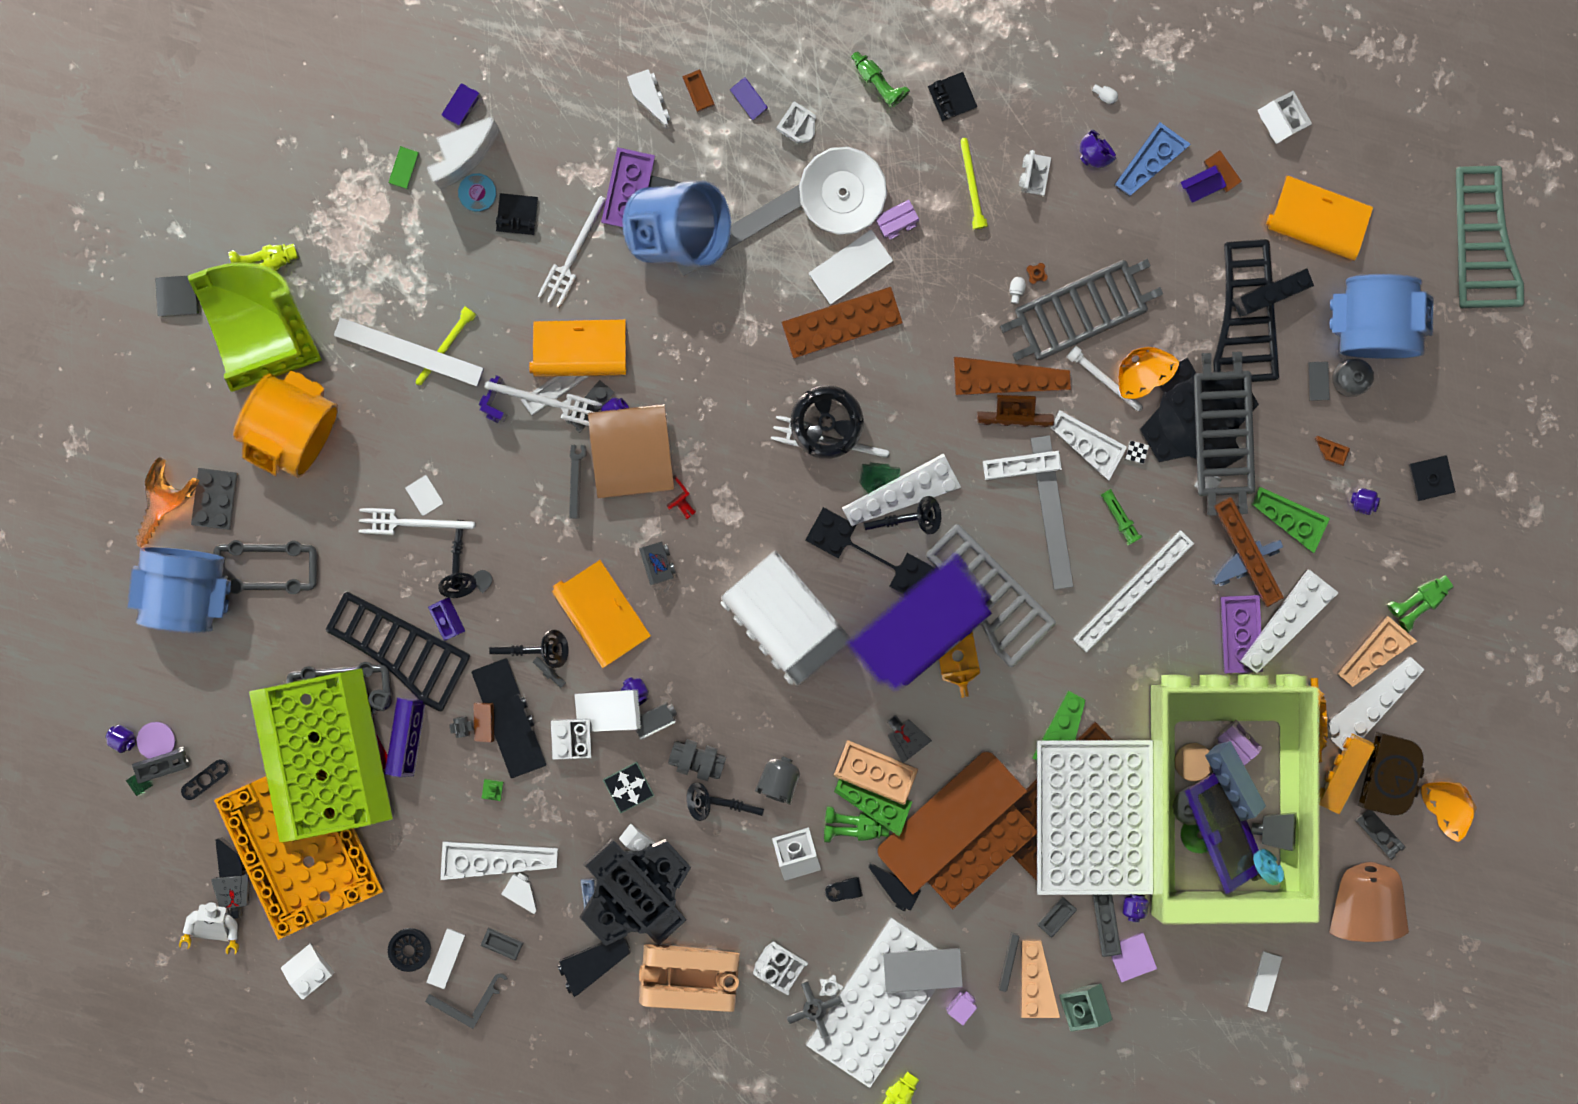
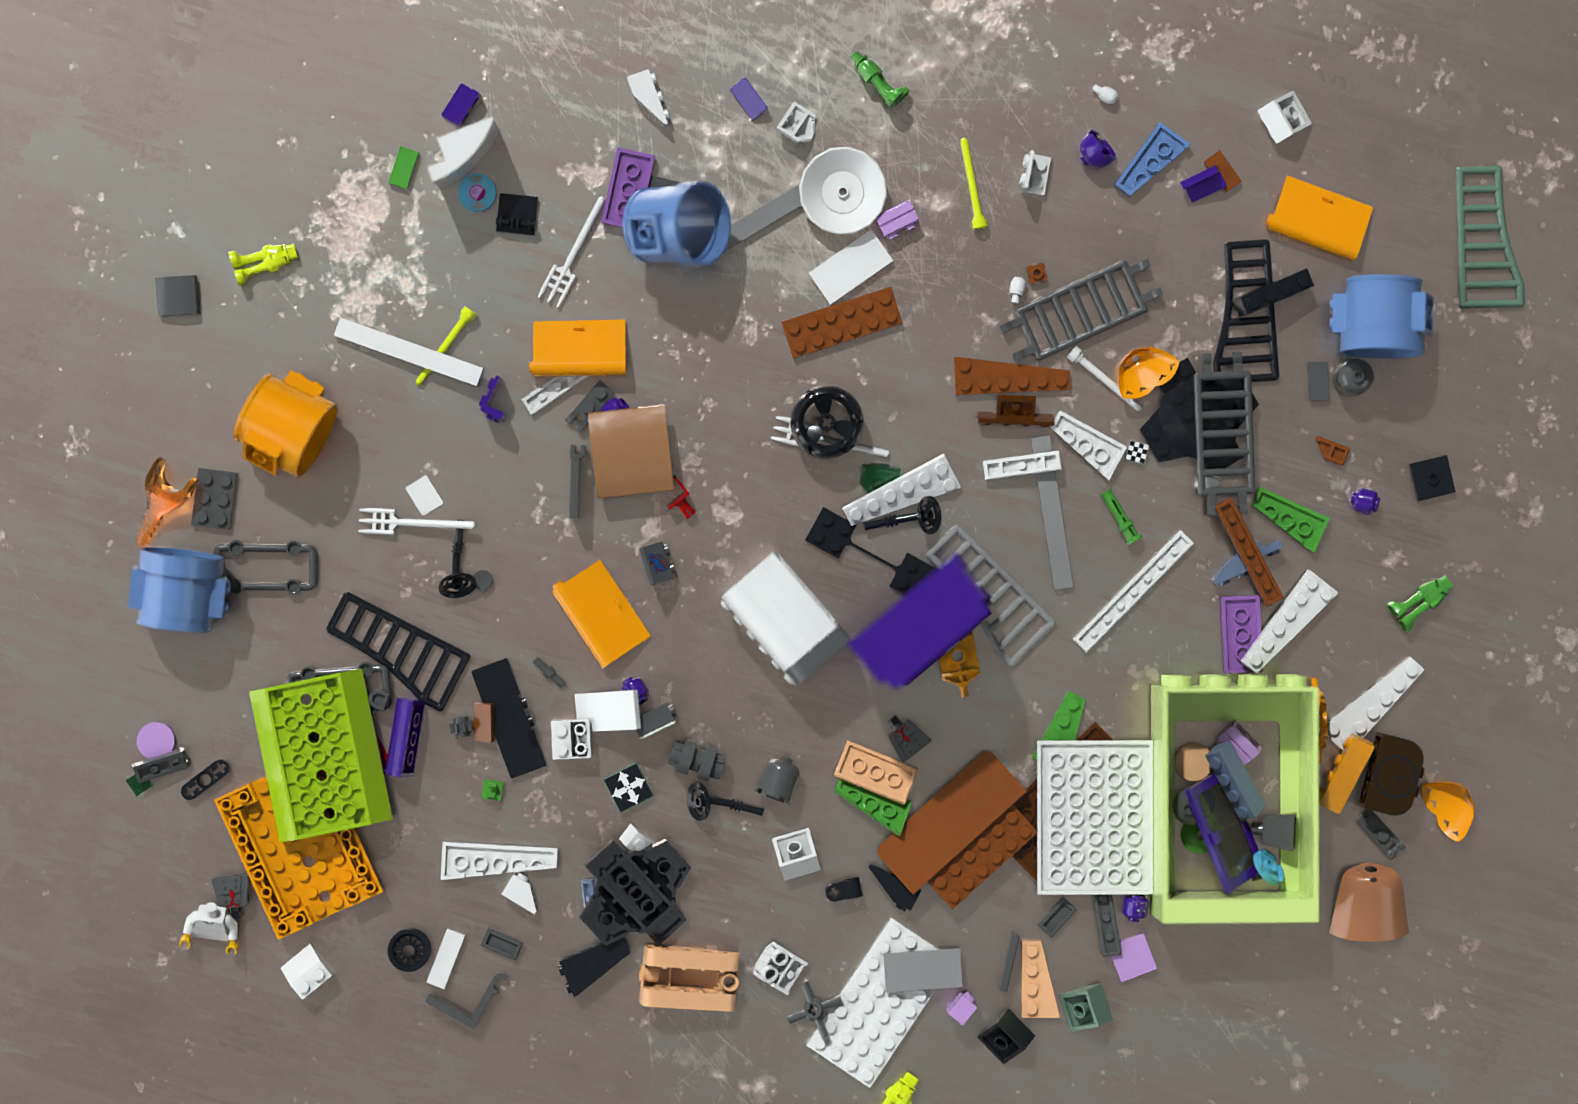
(120, 738): dark purple head -> none
(228, 859): black slope -> none
(253, 322): lime panel -> none
(446, 619): dark purple slope -> none
(545, 650): black dish -> none
(565, 405): white piece -> none
(698, 90): dark orange tile -> none
(830, 982): white plate -> none
(866, 828): bright green piece -> none
(952, 96): black hinge -> none
(1006, 1036): none -> black slope
(1264, 981): white tile -> none
(1377, 650): light nougat wing -> none

